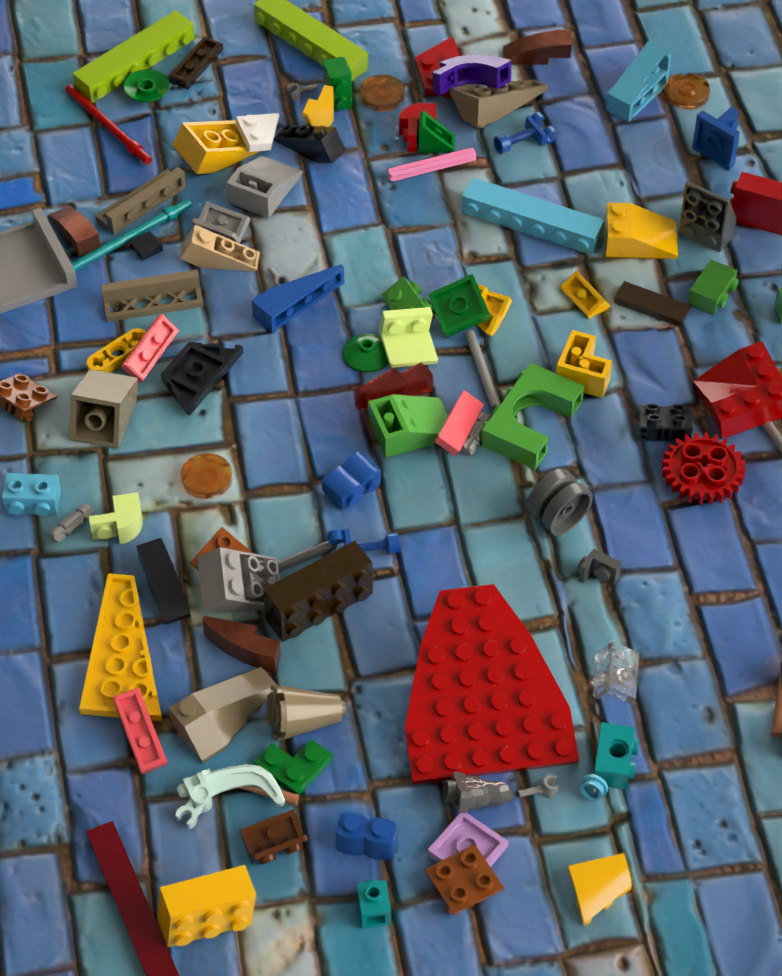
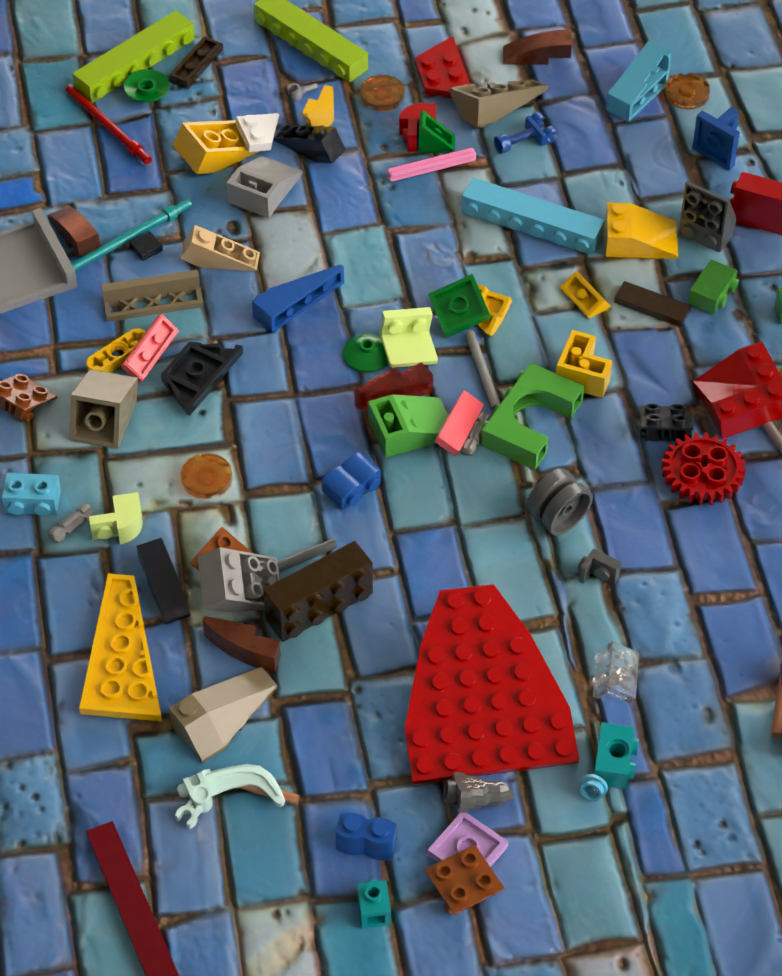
(140, 731): coral tile -> none
(142, 200): dark tan fence -> none
(206, 906): yellow brick -> none
(222, 222): light grey bracket -> none
(273, 836): reddish brown bracket -> none
(279, 279): light grey hand -> none
(297, 772): green plate -> none
(301, 711): dark tan cone -> none
(339, 76): green brick -> none
(389, 543): blue bar -> none
(406, 296): bright green bracket -> none
(471, 69): dark purple arch -> none
(545, 788): light grey hand -> none
(599, 883): yellow slope -> none

